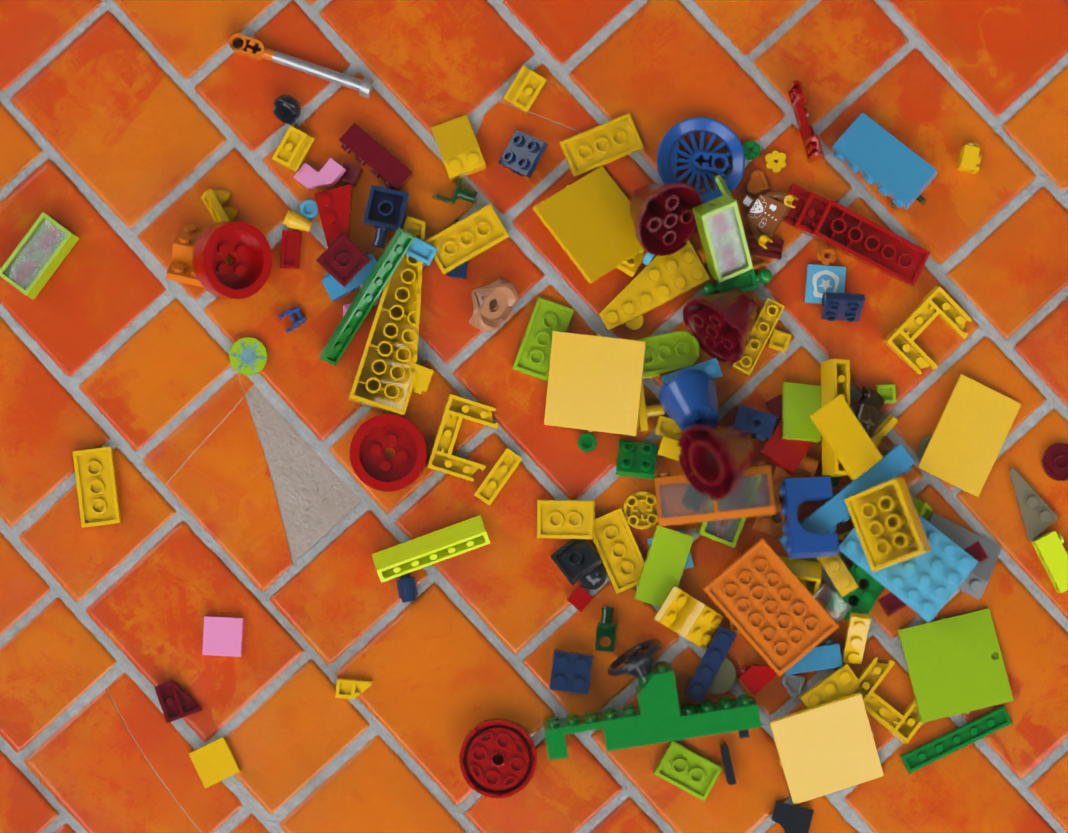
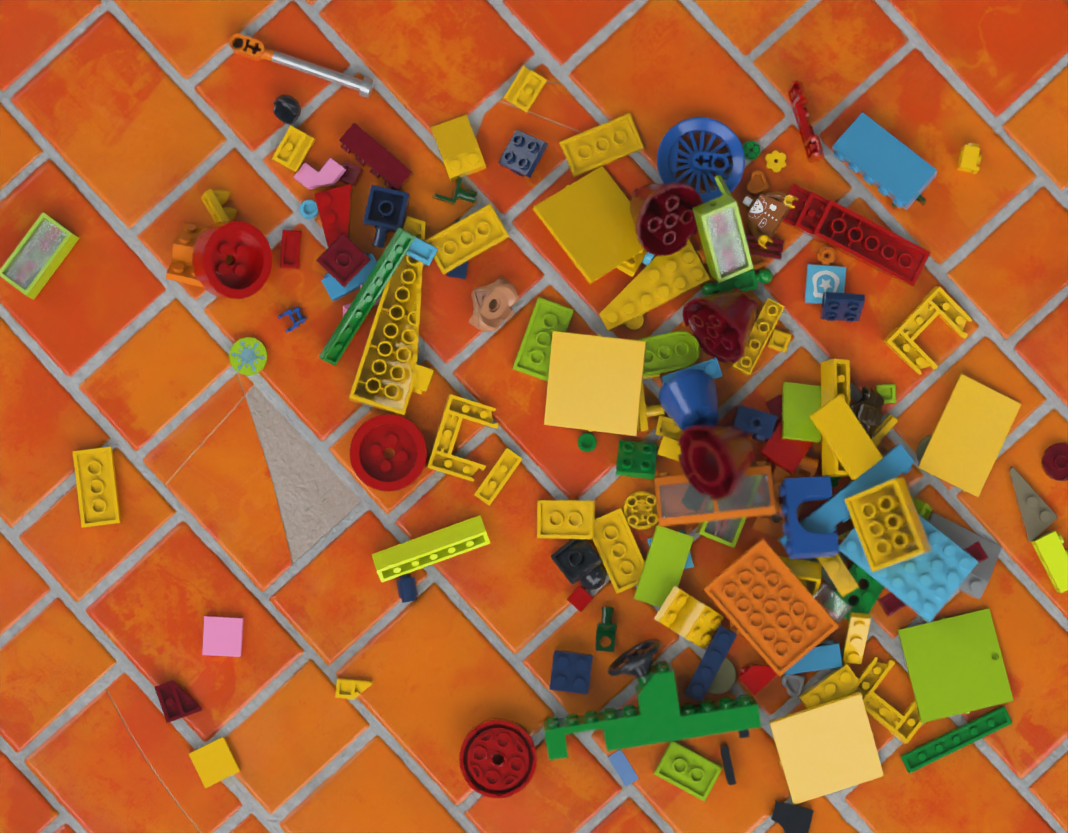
(297, 221): yellow cone -> none
(623, 767): none -> medium blue sticker

